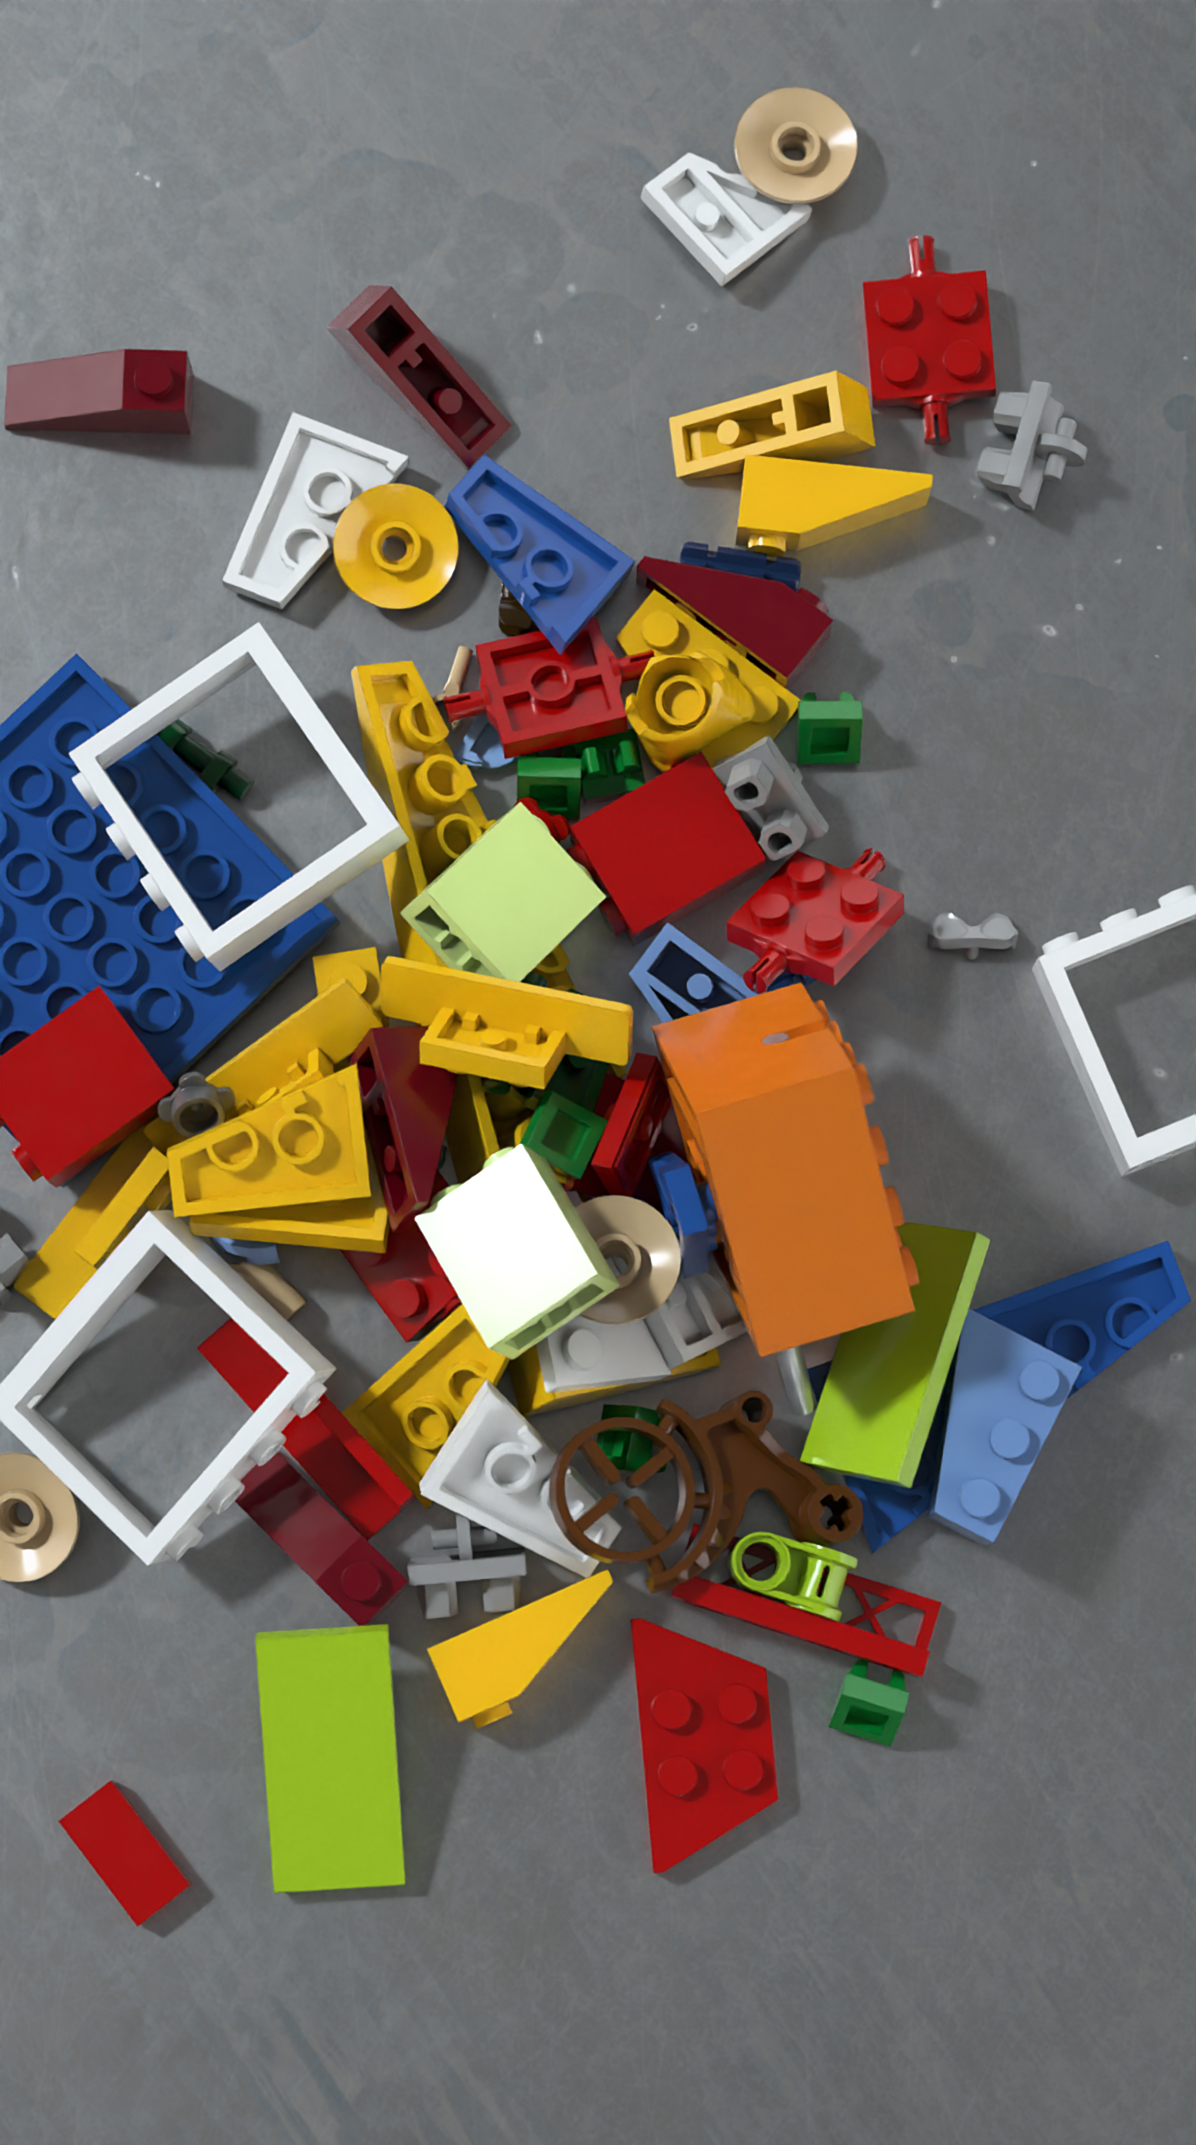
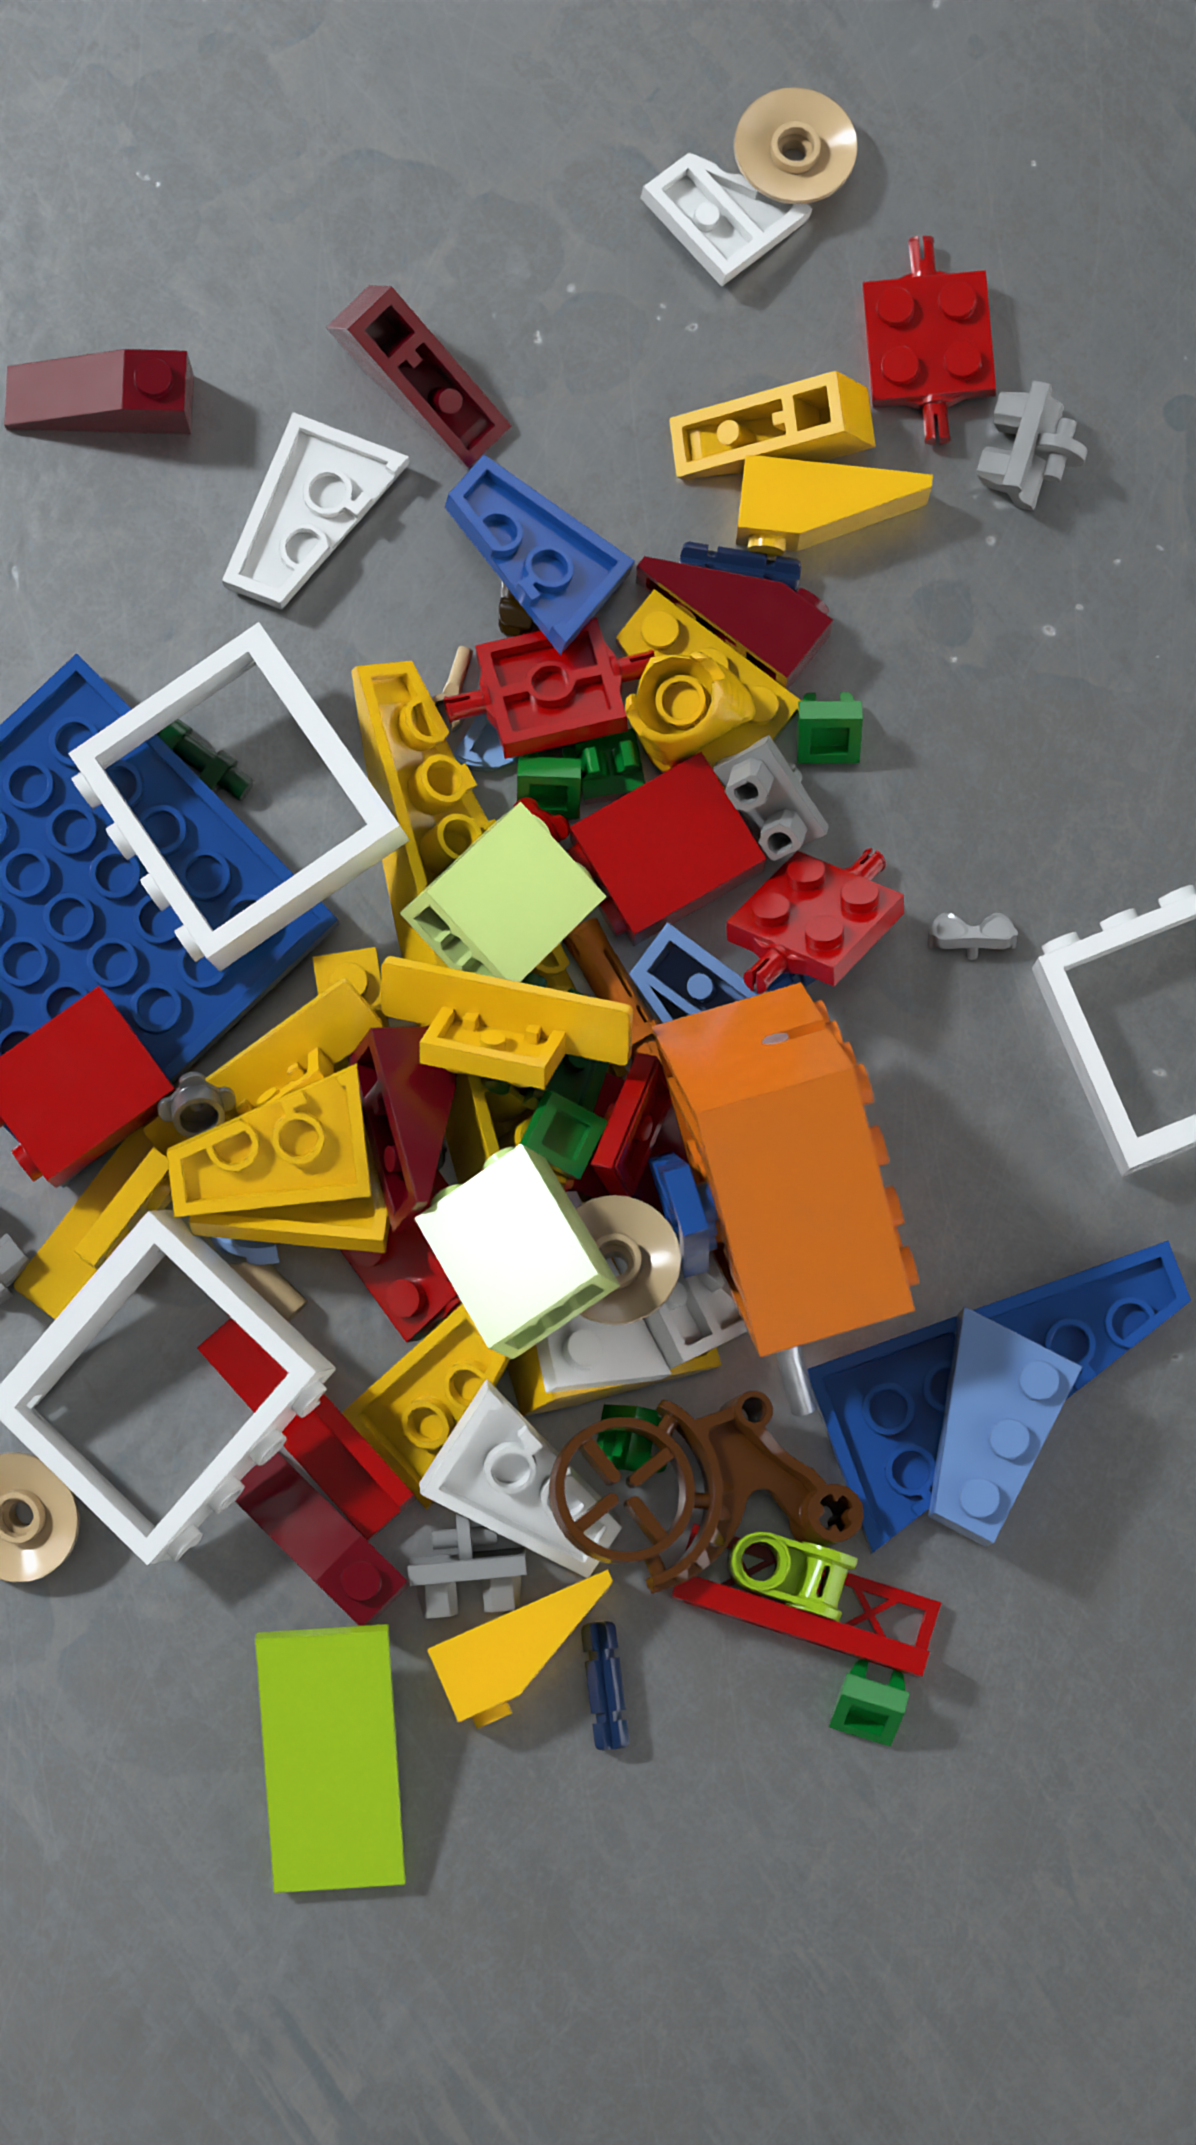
(125, 1853): red tile -> none
(418, 523): yellow dish -> none
(605, 1685): none -> dark blue axle
(611, 980): none -> orange pin
(700, 1740): red wing -> none
(894, 1370): lime tile -> none

